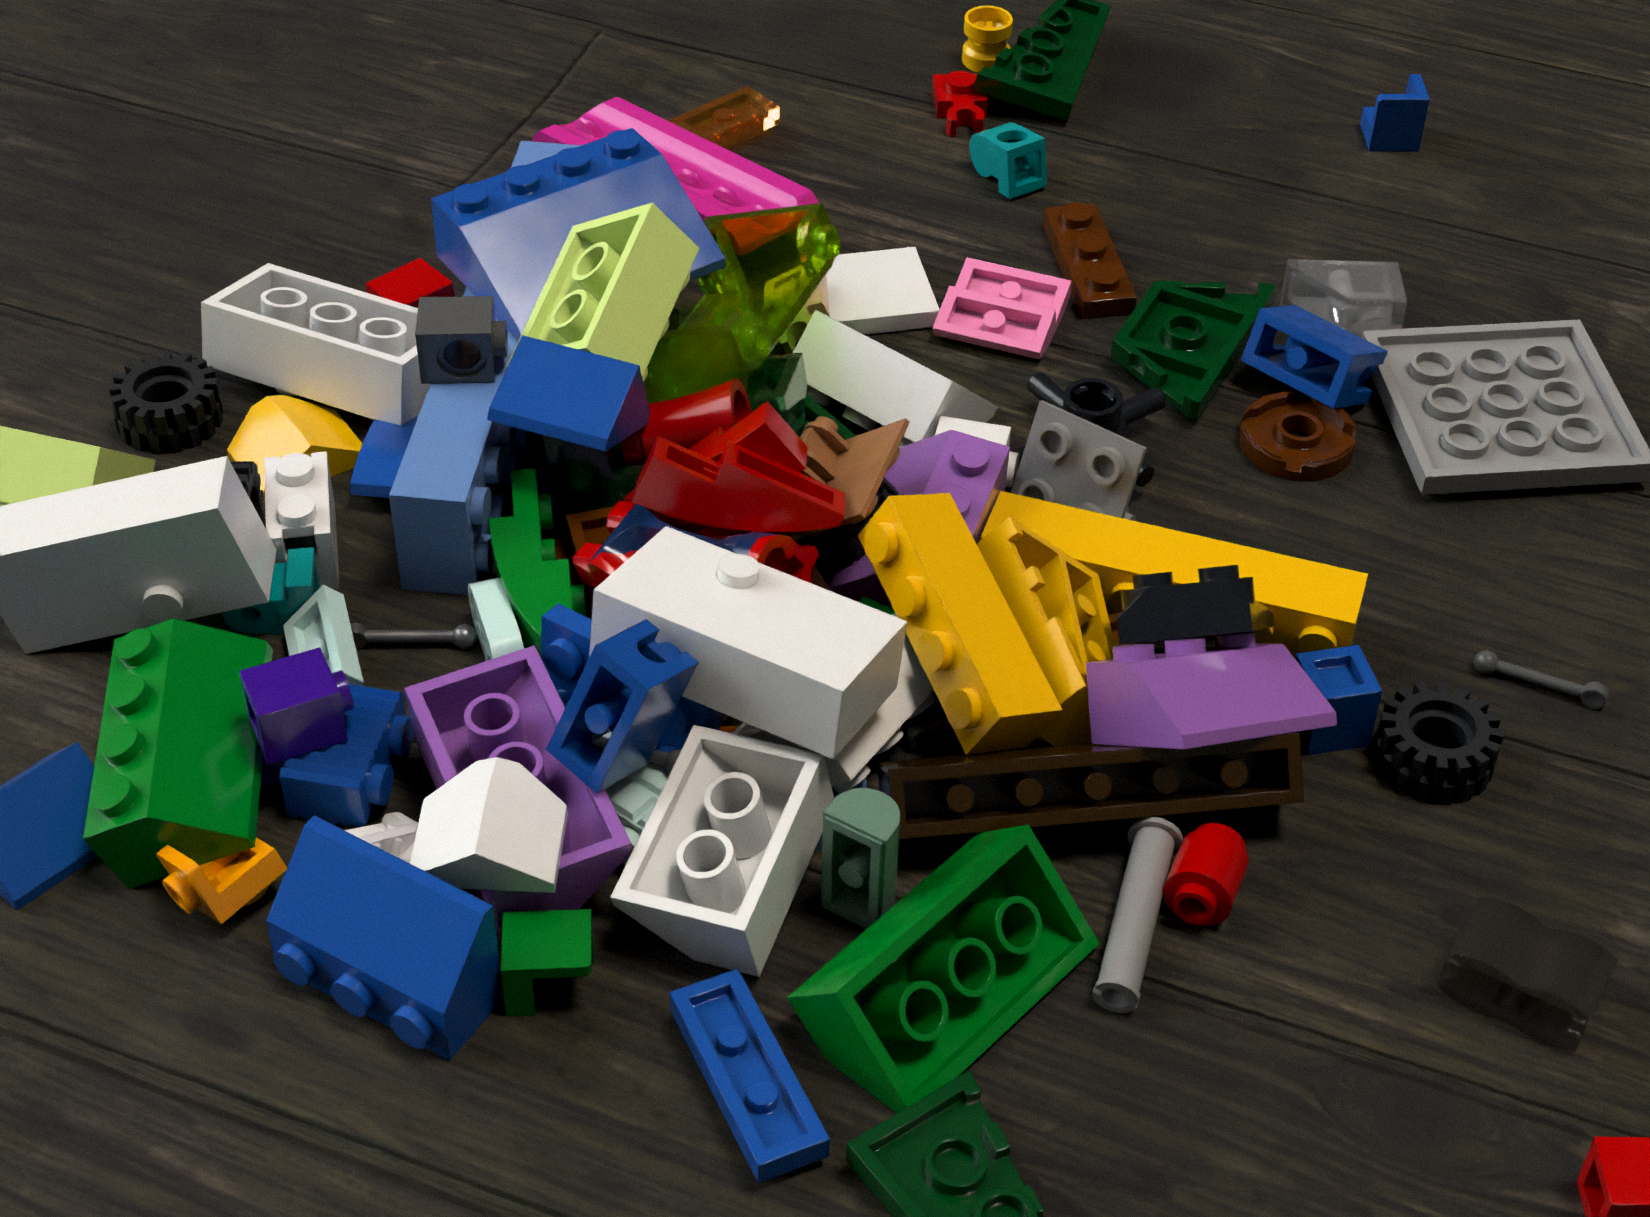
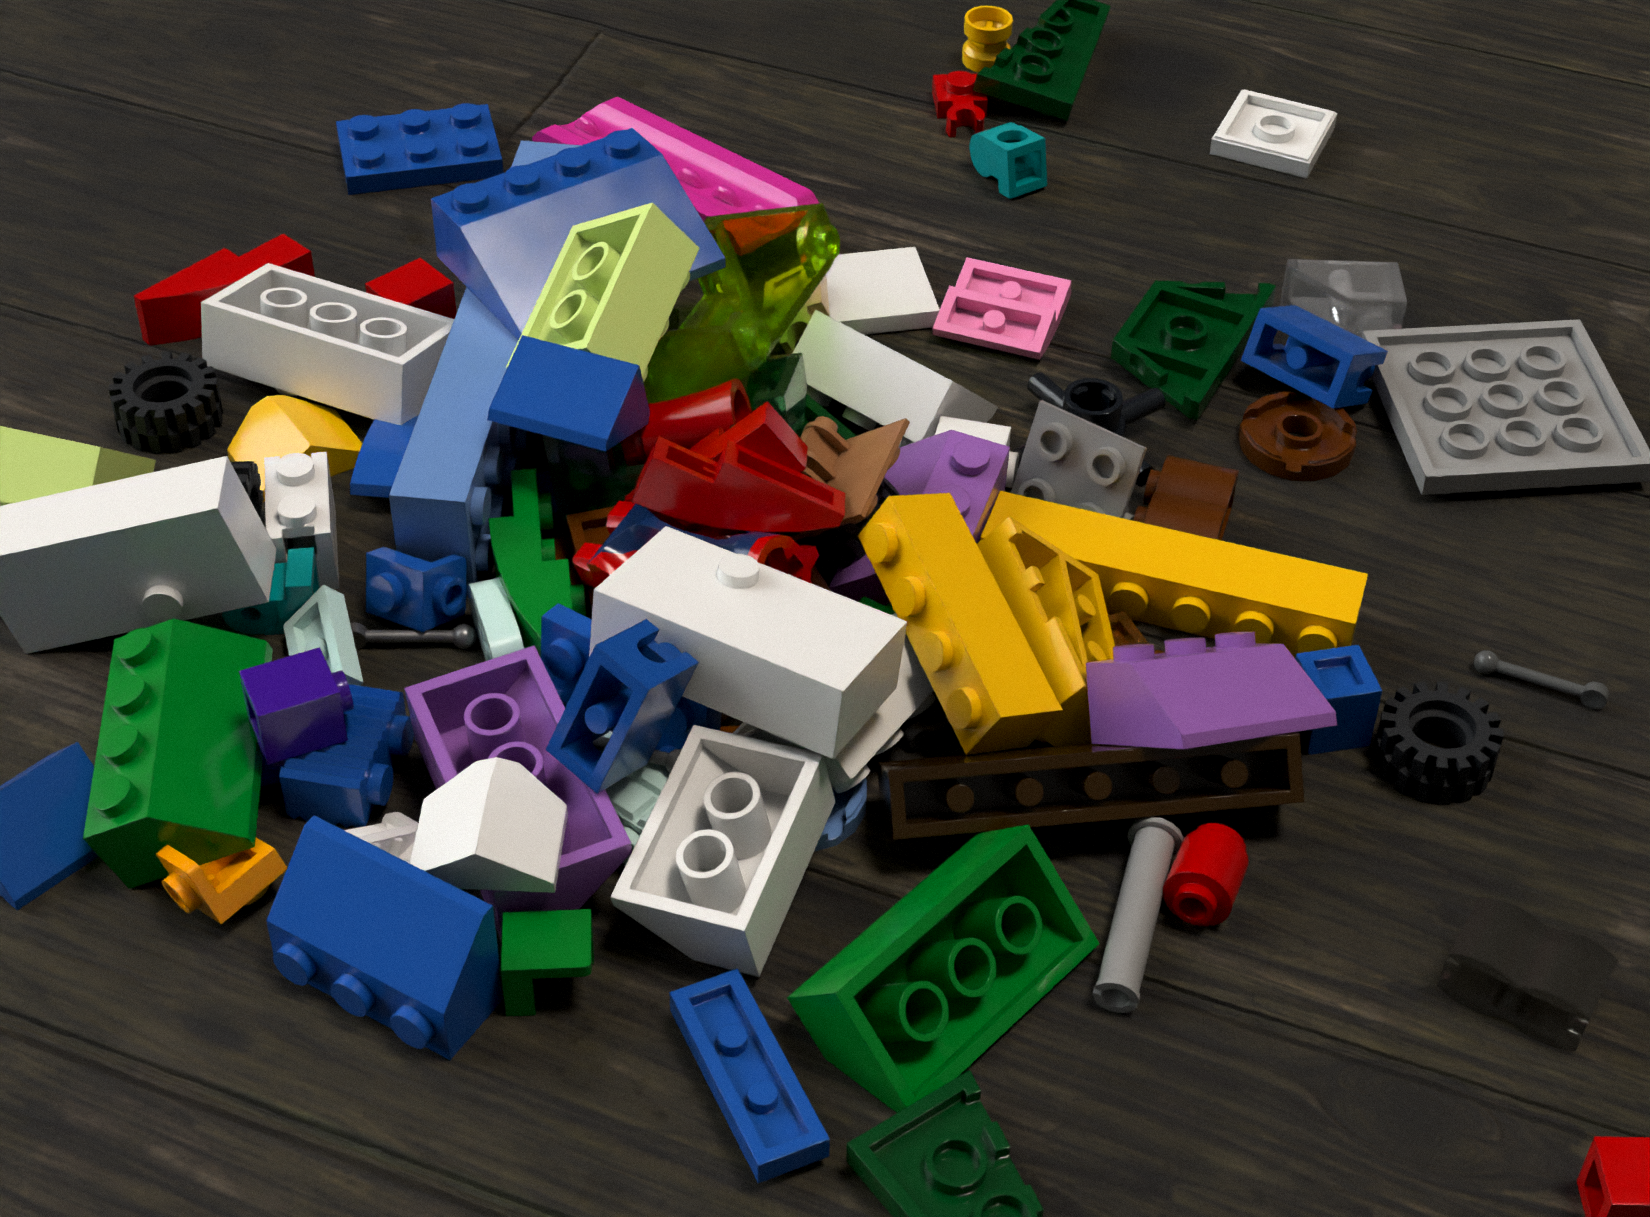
(173, 306): none -> red slope
(414, 589): none -> blue bracket
(418, 148): none -> blue plate
(459, 339): dark grey brick -> none
(731, 117): clear orange plate -> none
(860, 855): sand green brick -> none
(1089, 261): reddish brown plate -> none
(1189, 497): none -> reddish brown brick
(1205, 608): black slope -> none
(1273, 133): none -> white tile
(1397, 119): blue panel -> none

